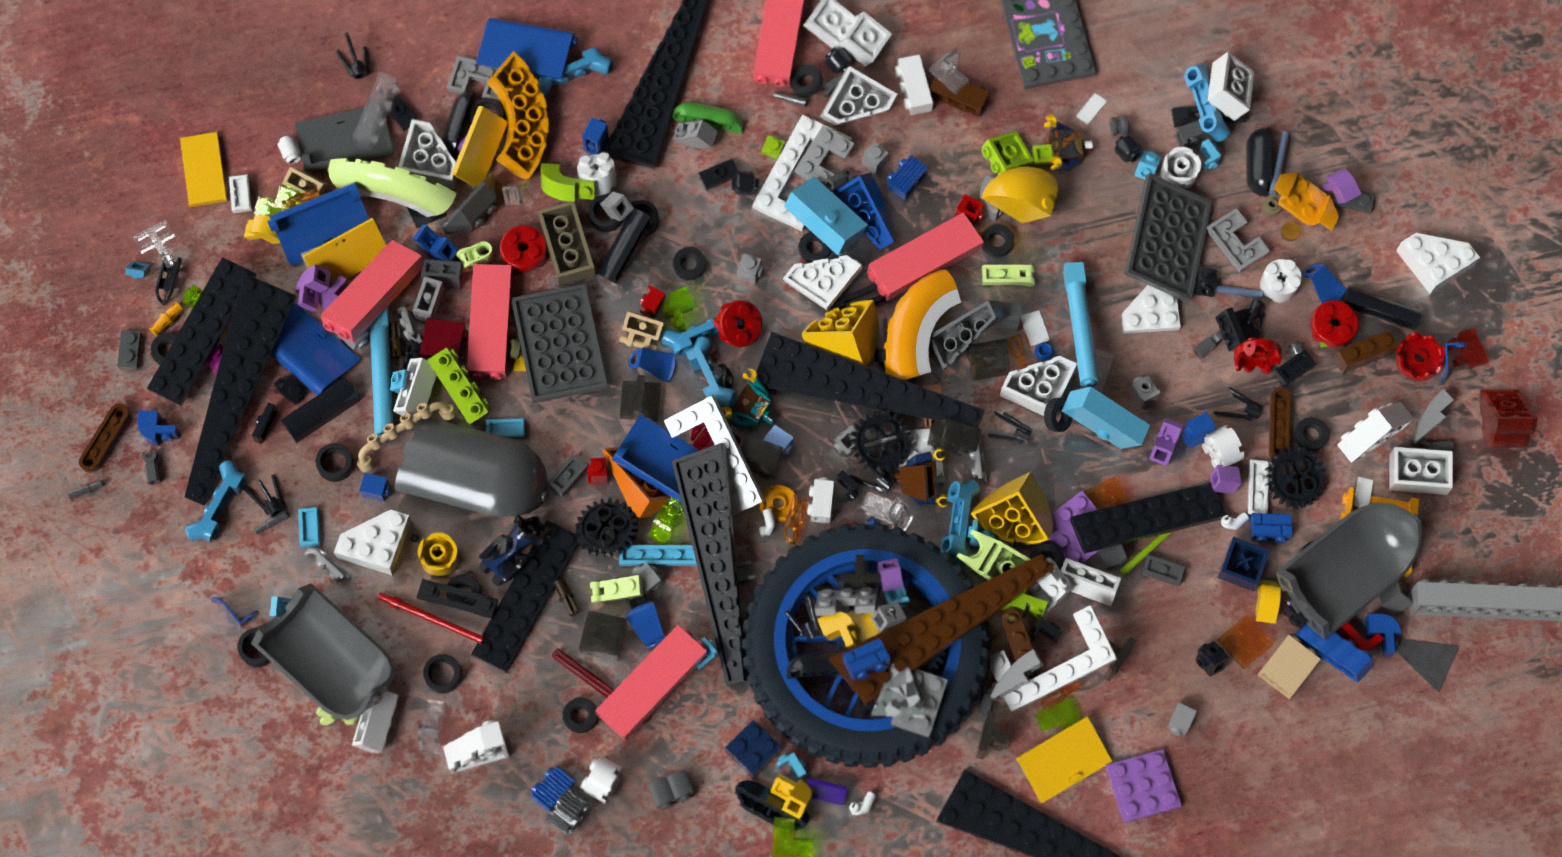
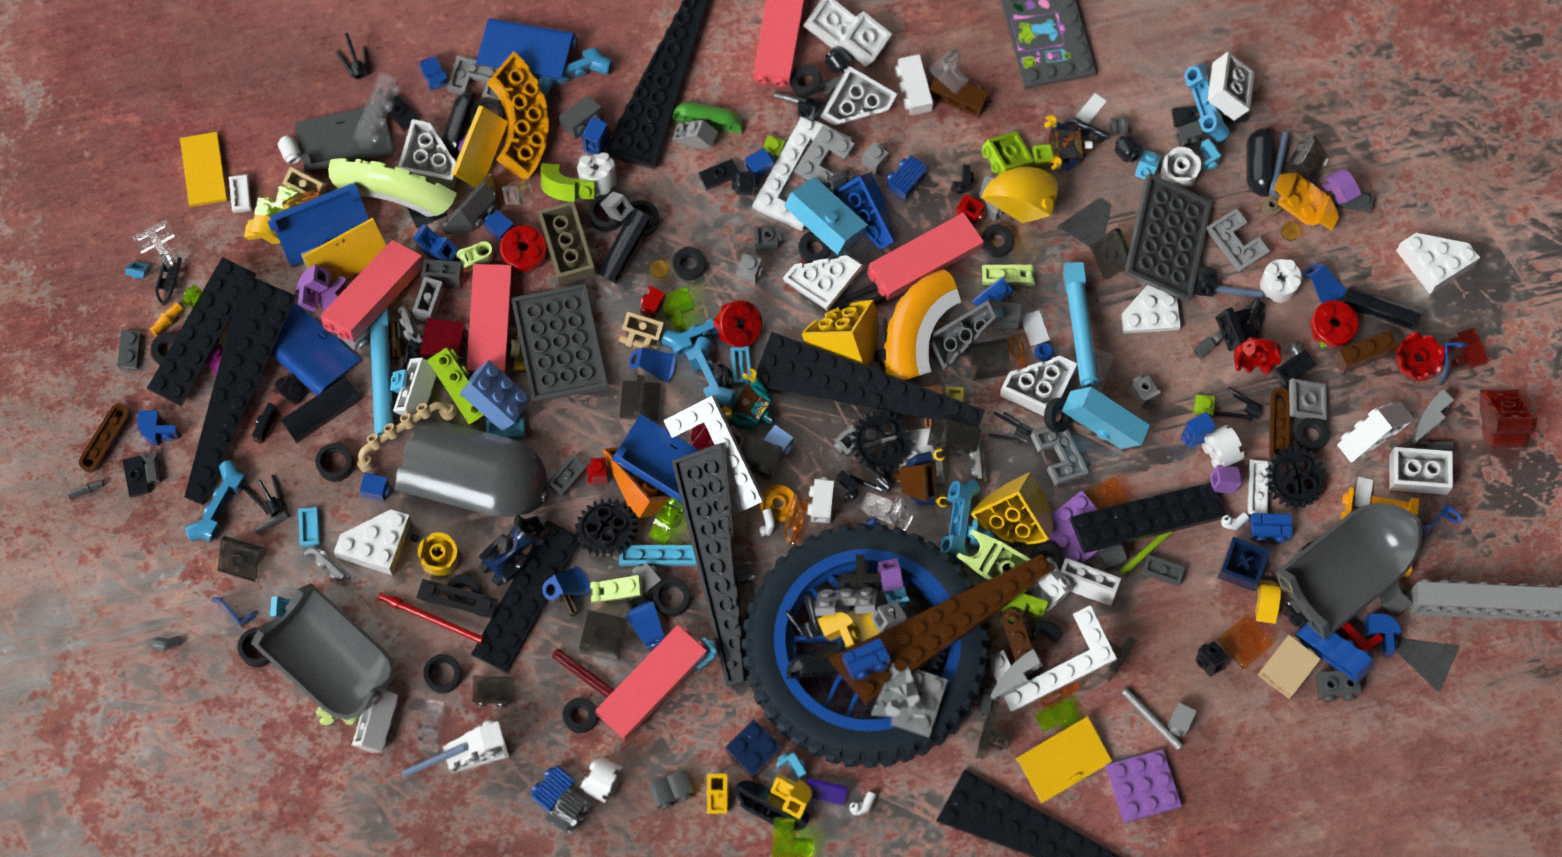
(135, 476): none -> black plate
(163, 644): none -> dark grey arm
(240, 558): none -> clear smoke bracket
(432, 72): none -> blue brick
(435, 760): none -> sand blue bar
(492, 690): none -> clear smoke bracket
(495, 395): none -> medium blue brick
(497, 224): none -> blue brick
(567, 582): none -> blue piece
(578, 116): none -> dark grey brick
(659, 269): none -> clear yellow tile
(671, 582): none -> black tyre
(716, 793): none -> yellow brick
(742, 381): none -> medium azure tile
(759, 162): none -> blue brick
(766, 244): none -> dark grey brick
(810, 108): none -> black bracket
(955, 392): none -> light yellow tile
(963, 186): none -> black bracket
(997, 292): none -> blue brick
(1071, 462): none -> light grey plate
(1083, 127): none -> black piece
(1088, 223): none -> flat silver sticker
(1111, 253): none -> clear smoke bracket
(1151, 718): none -> light grey bar
(1165, 441): medium lavender brick -> none
(1204, 404): none -> lime plate
(1307, 399): none -> light grey plate
(1308, 159): none -> clear smoke bracket
(1336, 685): none -> dark grey brick
(1444, 512): none -> blue piece

